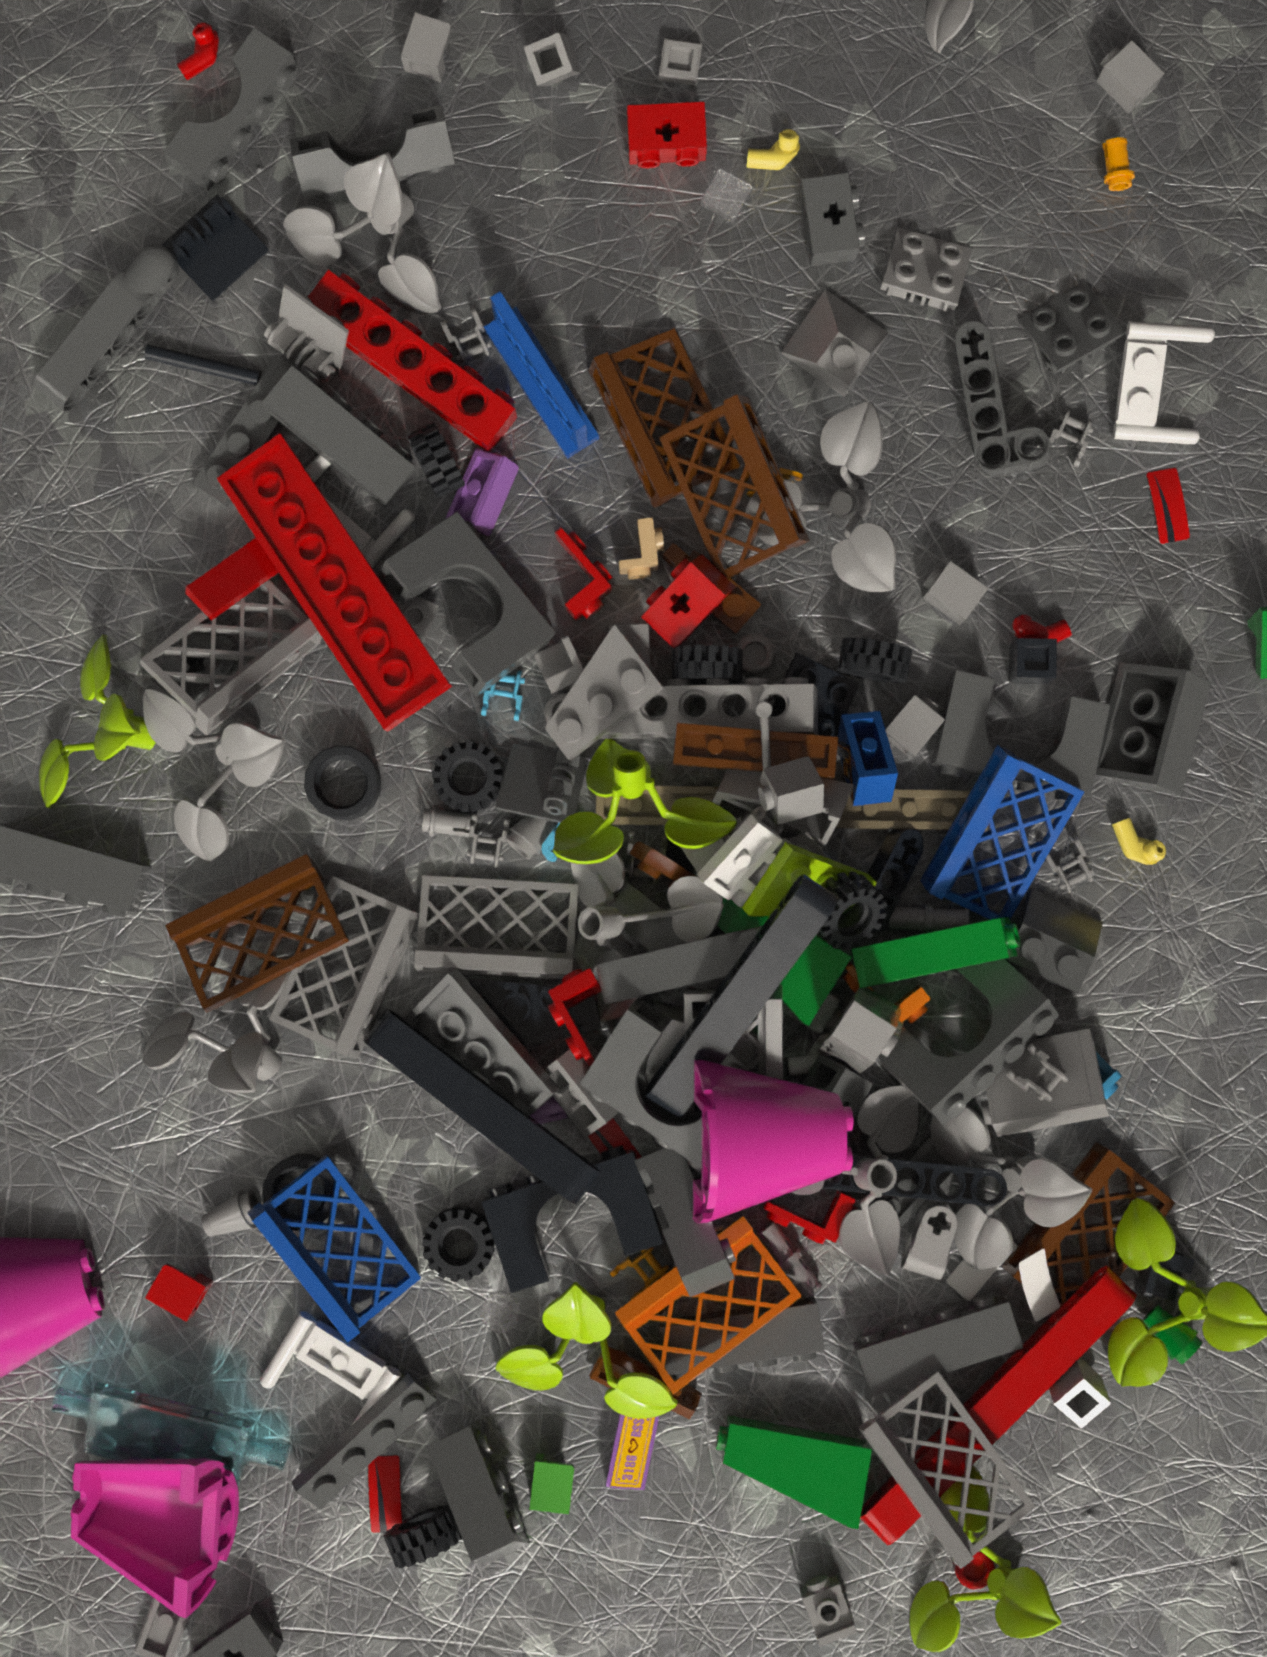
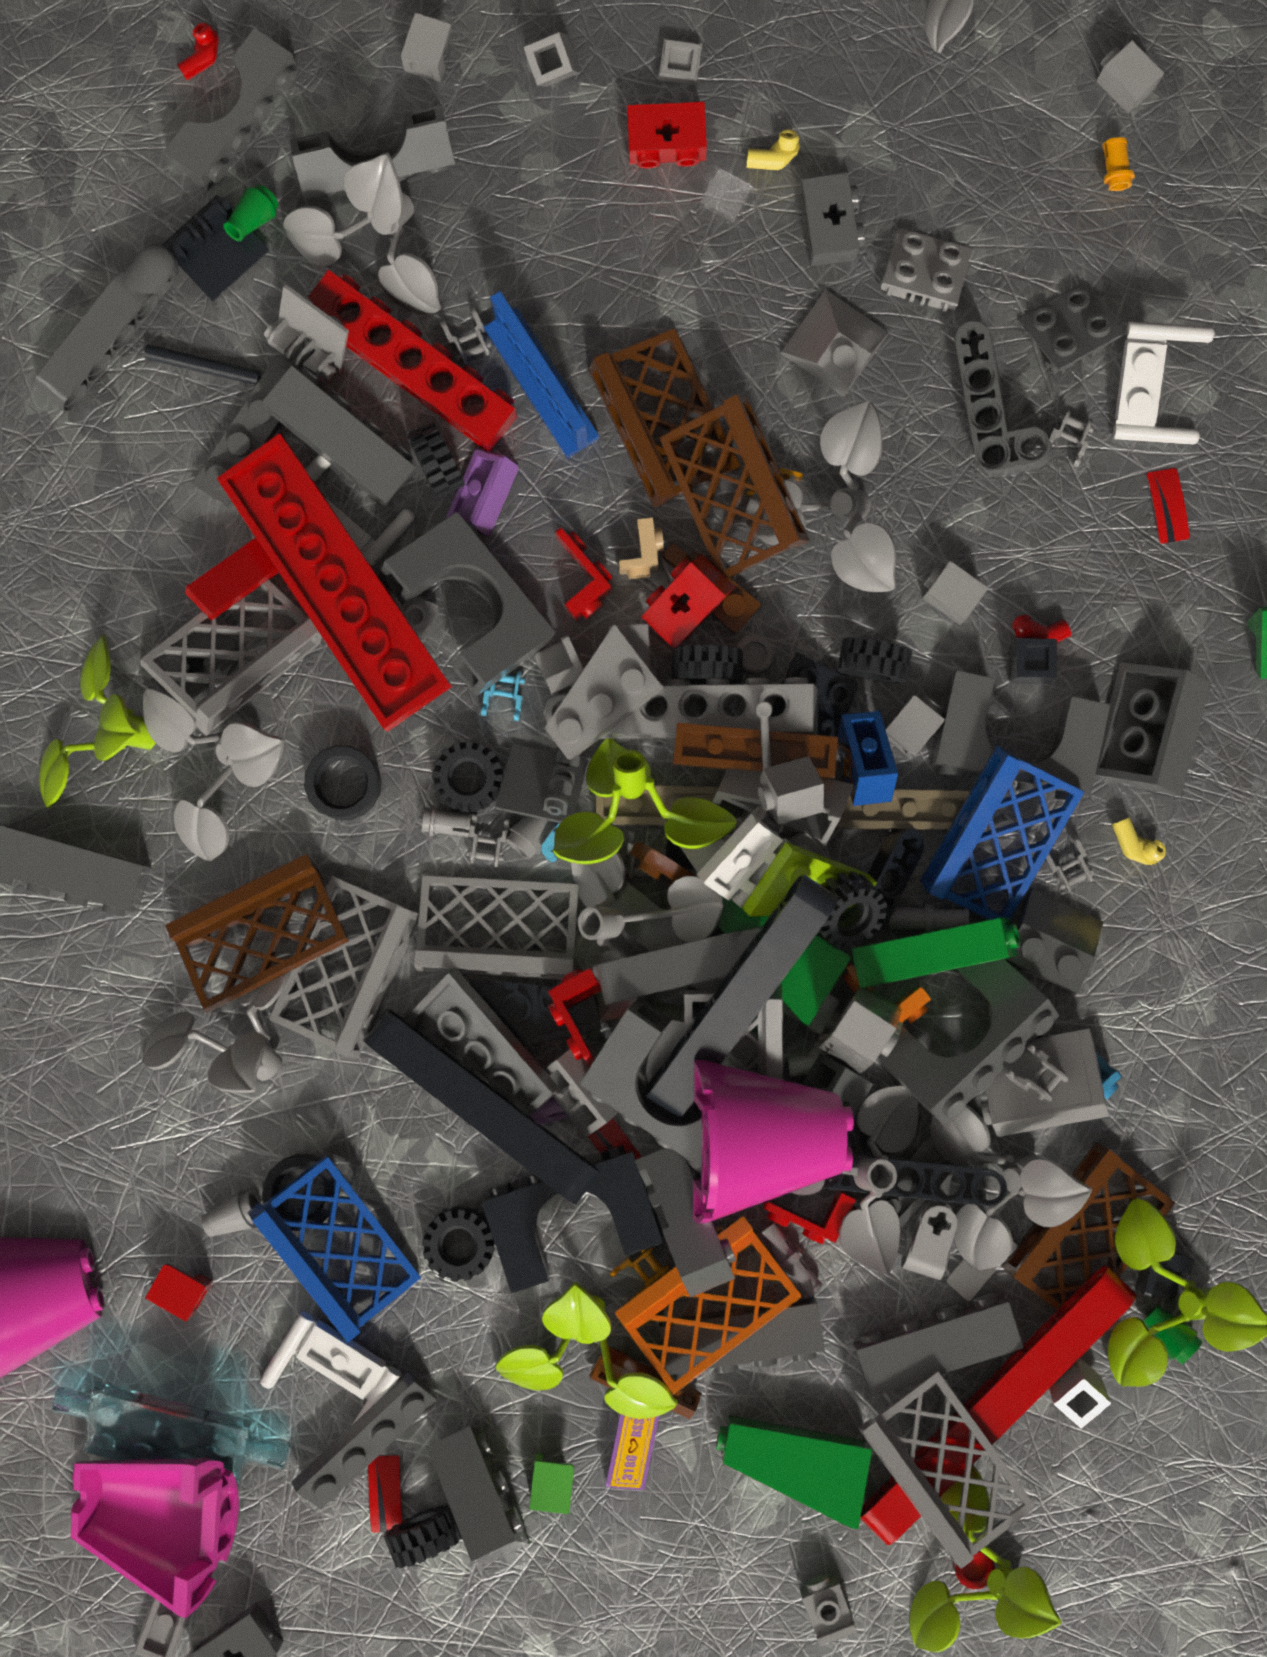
(252, 211): none -> green cone
(1038, 1285): white sticker -> none

